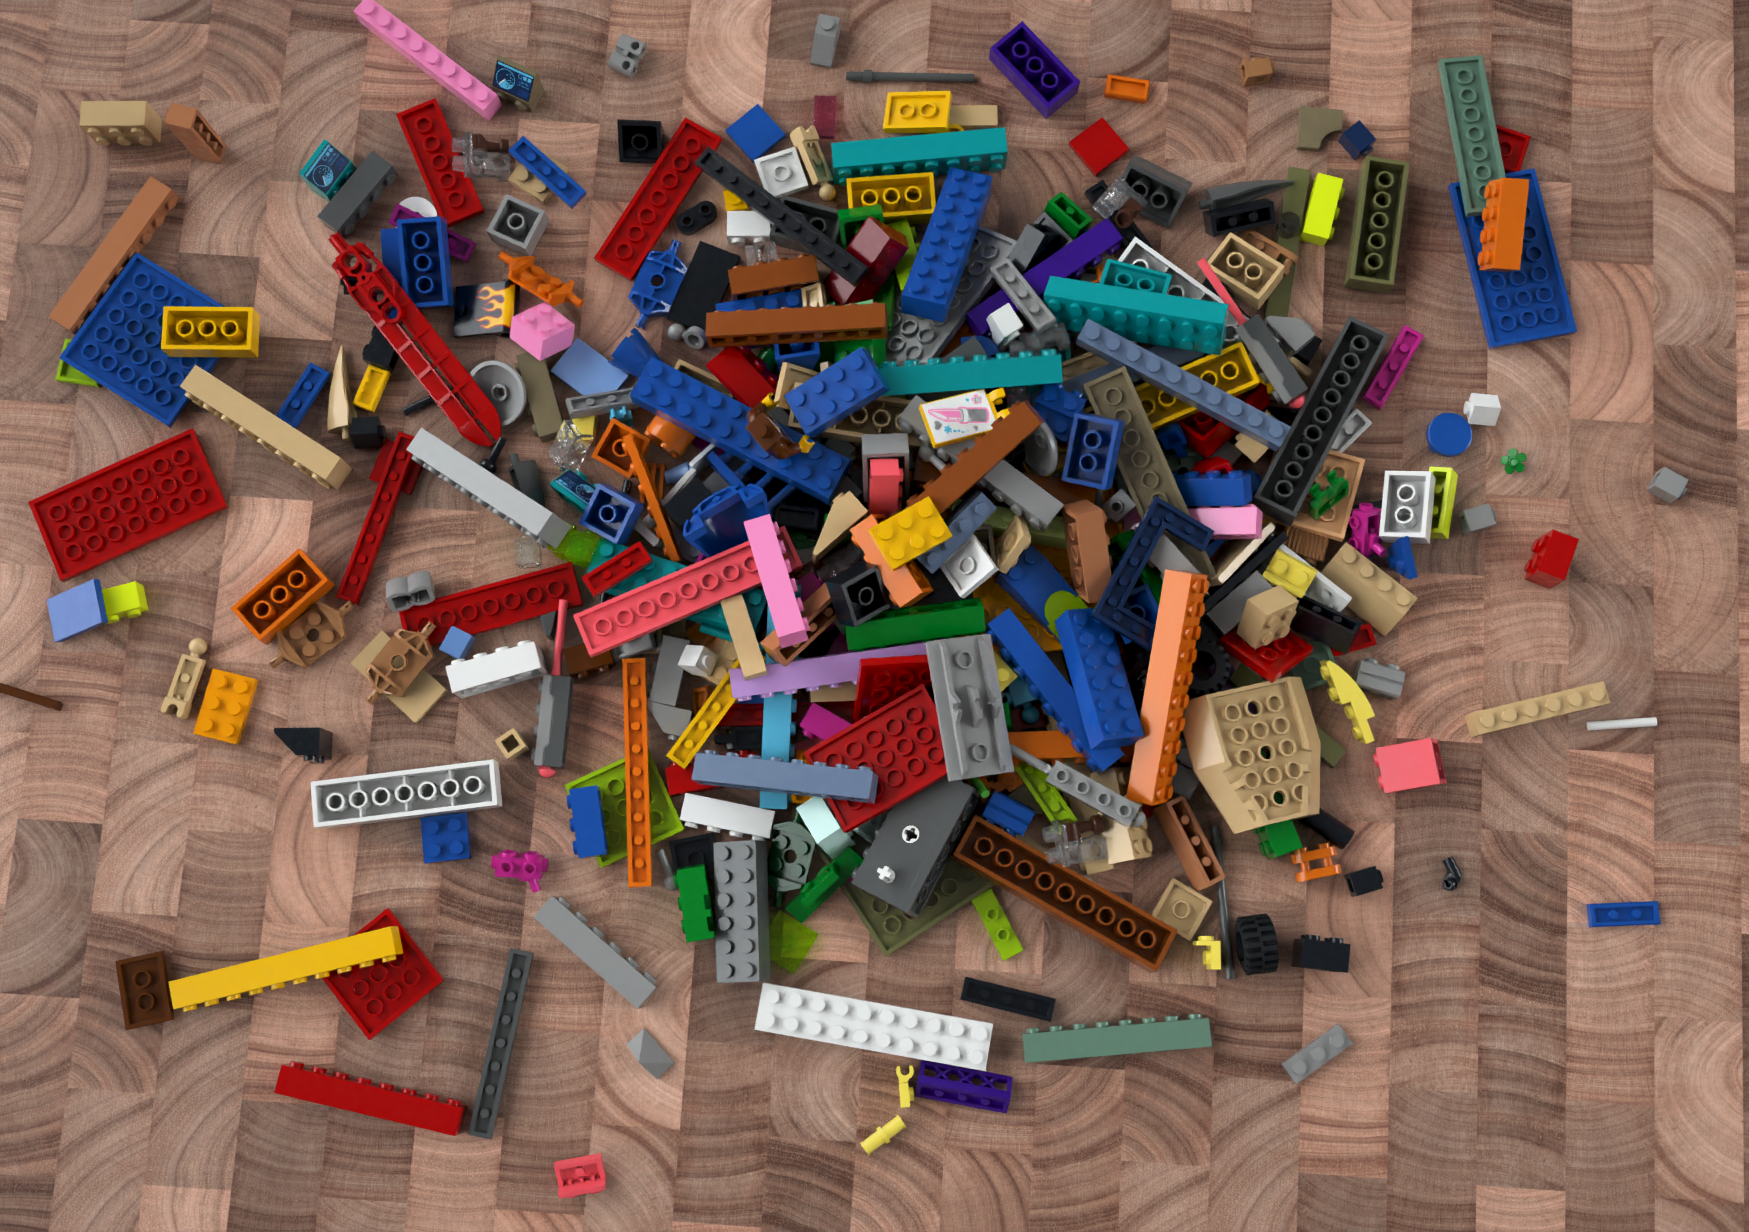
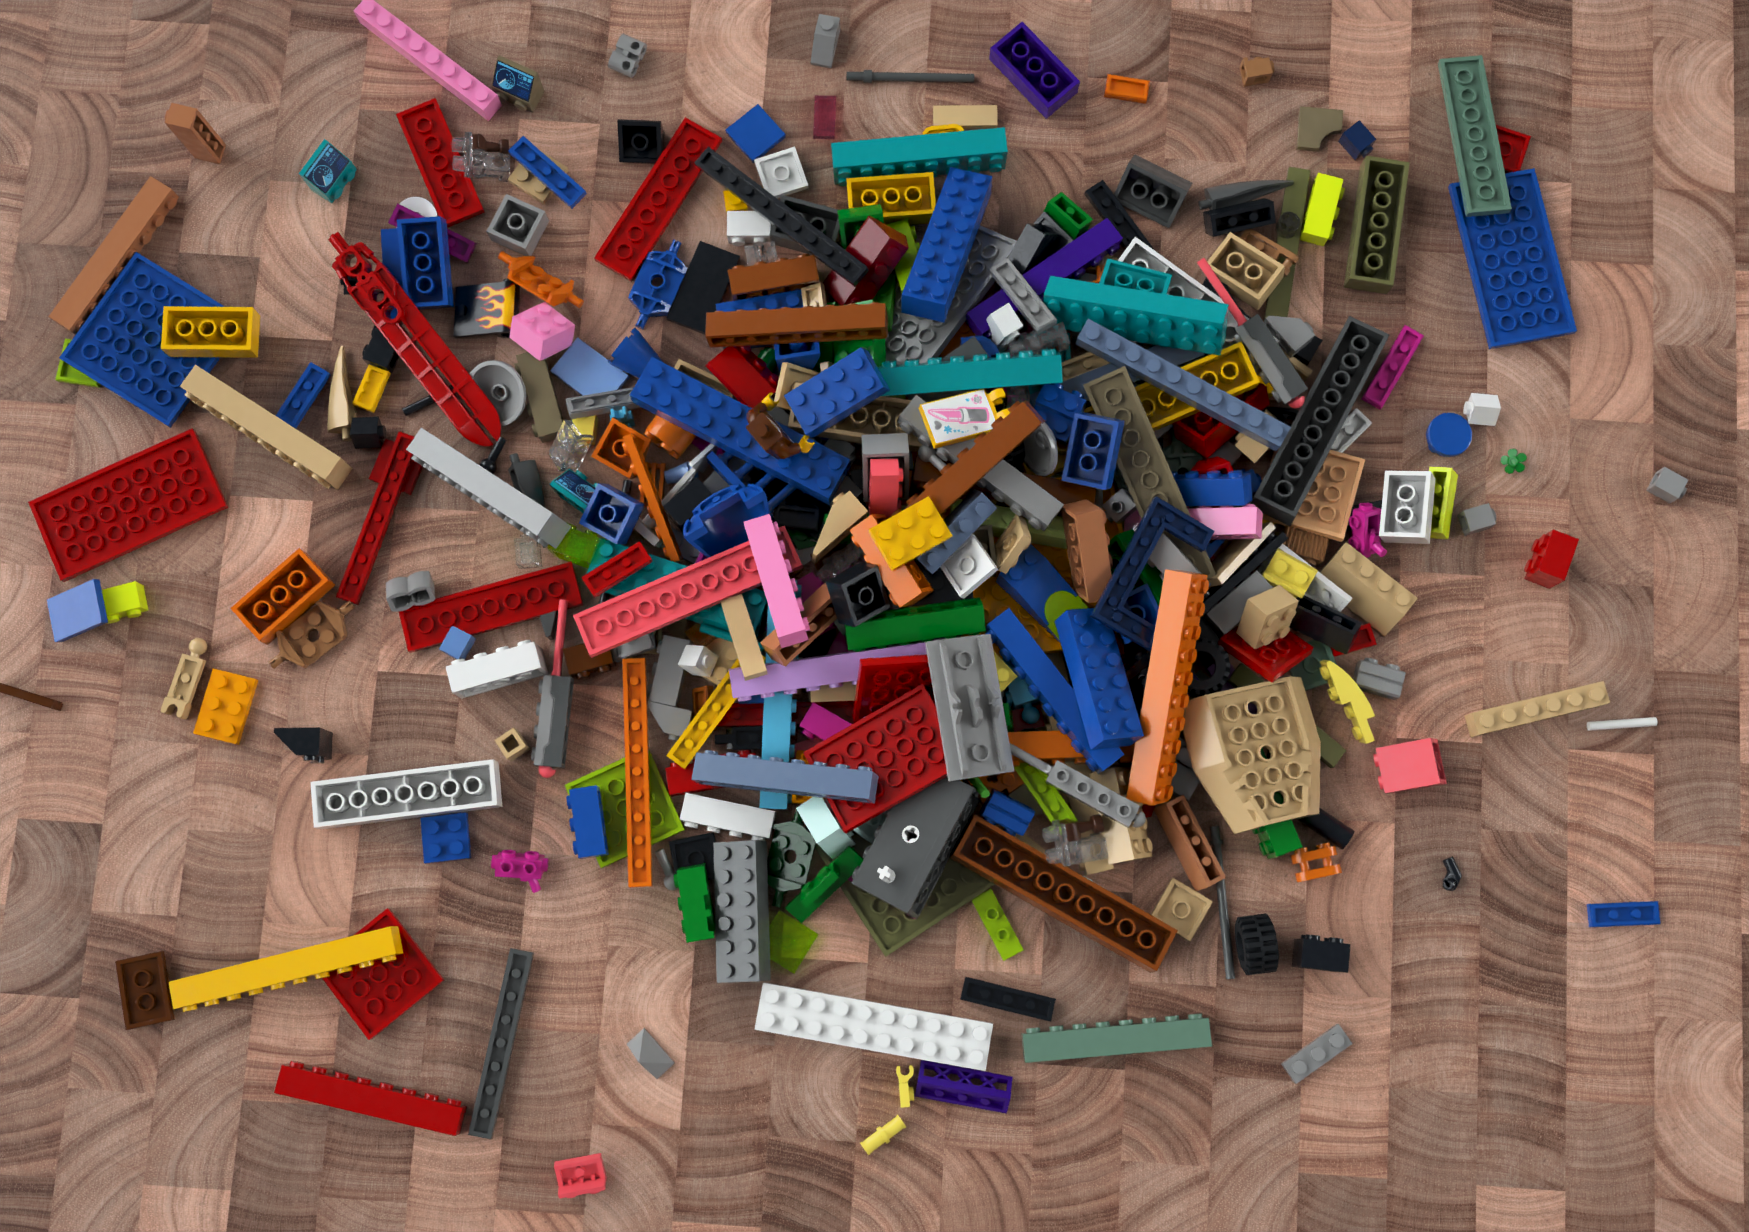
(120, 122): tan brick -> none
(358, 194): dark grey brick -> none
(416, 655): medium nougat plate -> none
(419, 696): tan tile -> none
(596, 951): light grey brick -> none
(693, 337): light grey plate -> none
(698, 219): black plate -> none
(814, 160): tan plate -> none
(917, 112): yellow plate -> none
(1098, 146): red tile -> none
(1124, 199): clear hips -> none
(1174, 437): blue plate -> none
(1212, 955): light yellow bracket -> none
(1332, 495): green plate -> none
(1364, 881): black brick -> none
(1401, 558): blue wing -> none
(1503, 225): orange brick -> none

